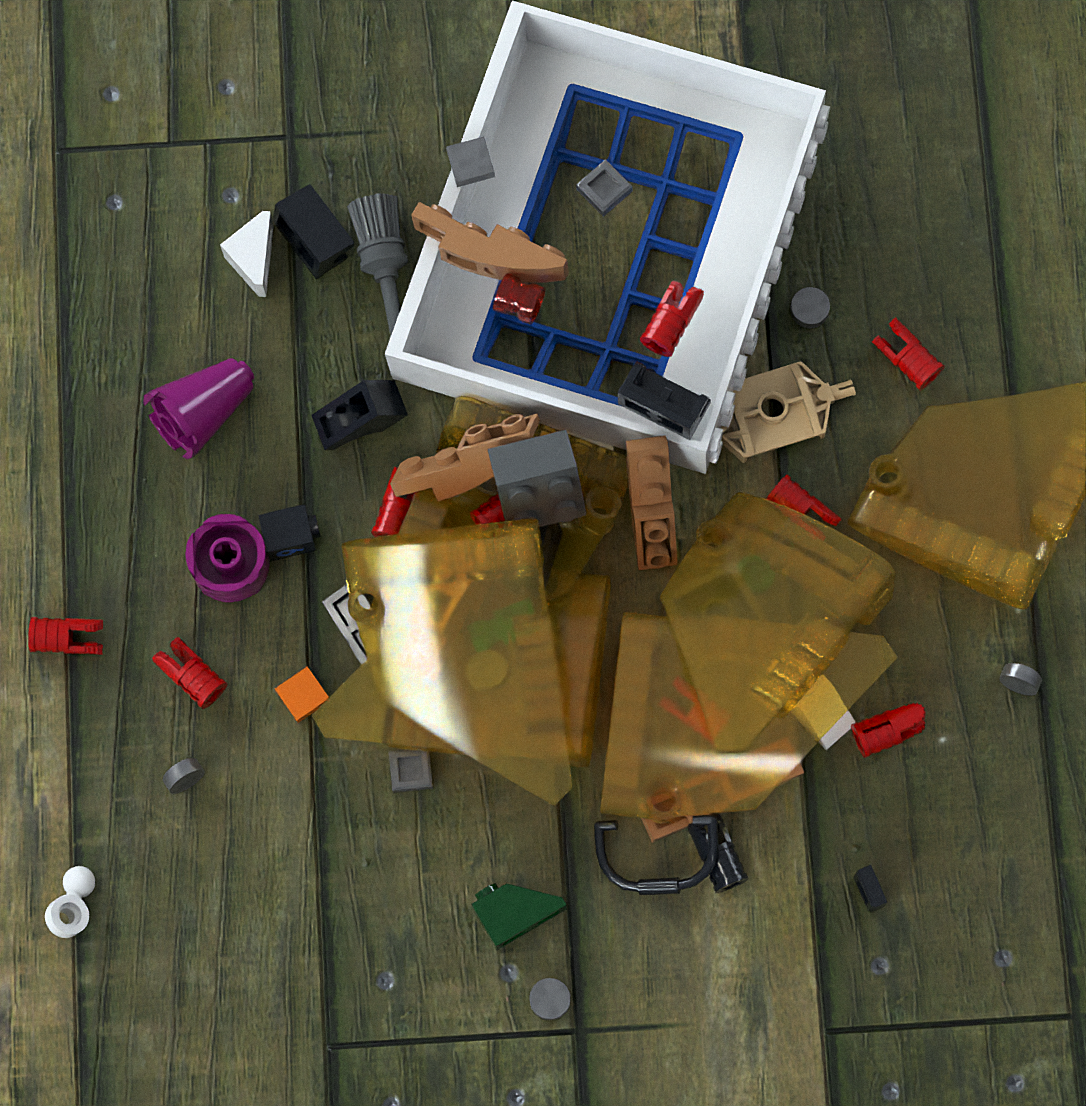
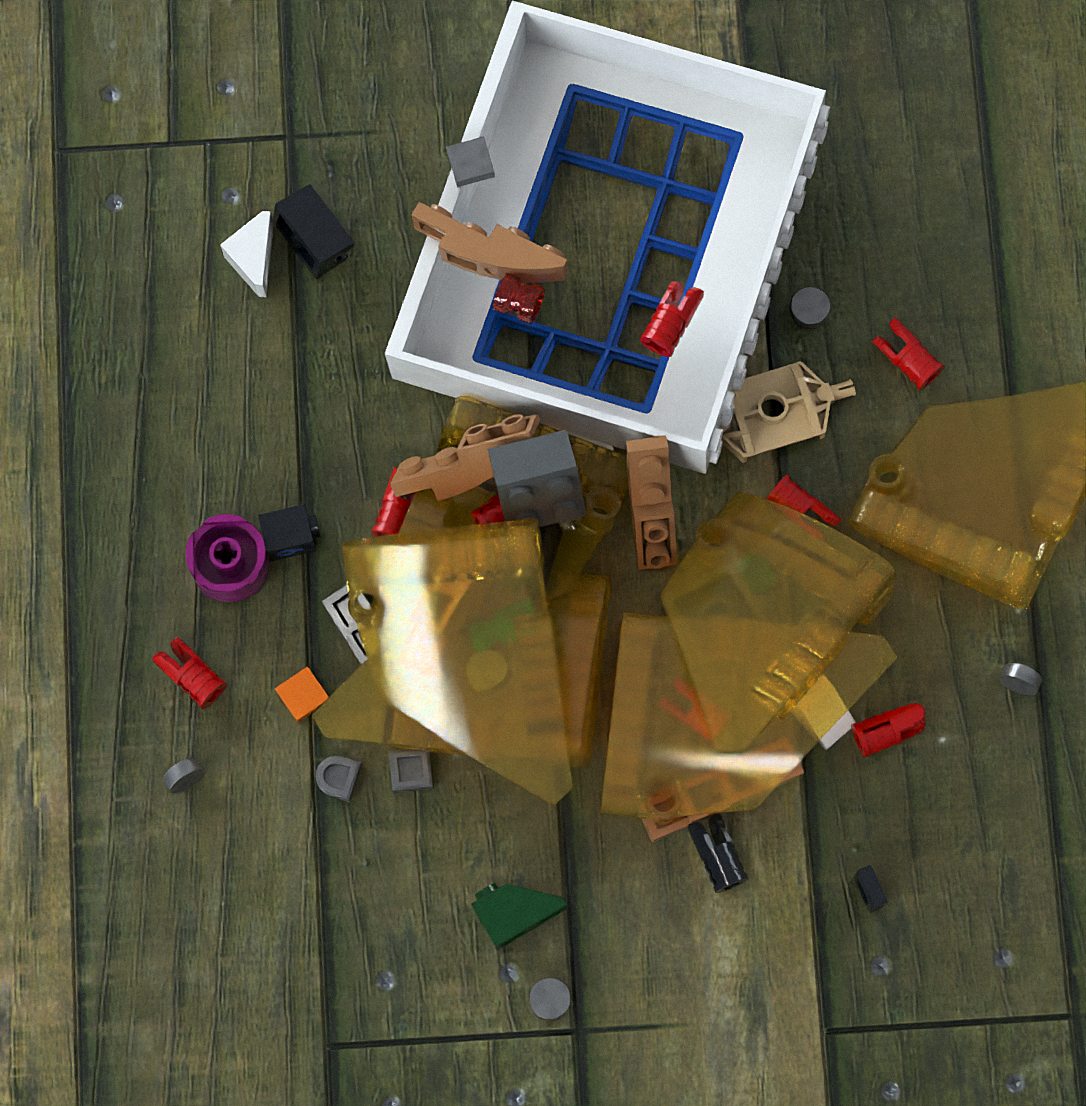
(57, 635): red hinge -> none
(77, 883): white plate -> none
(199, 404): magenta cone -> none
(338, 777): none -> flat silver tile
(359, 412): black arch -> none
(380, 246): dark grey piece -> none
(604, 187): flat silver tile -> none
(658, 885): black piece -> none
(662, 401): black hinge -> none

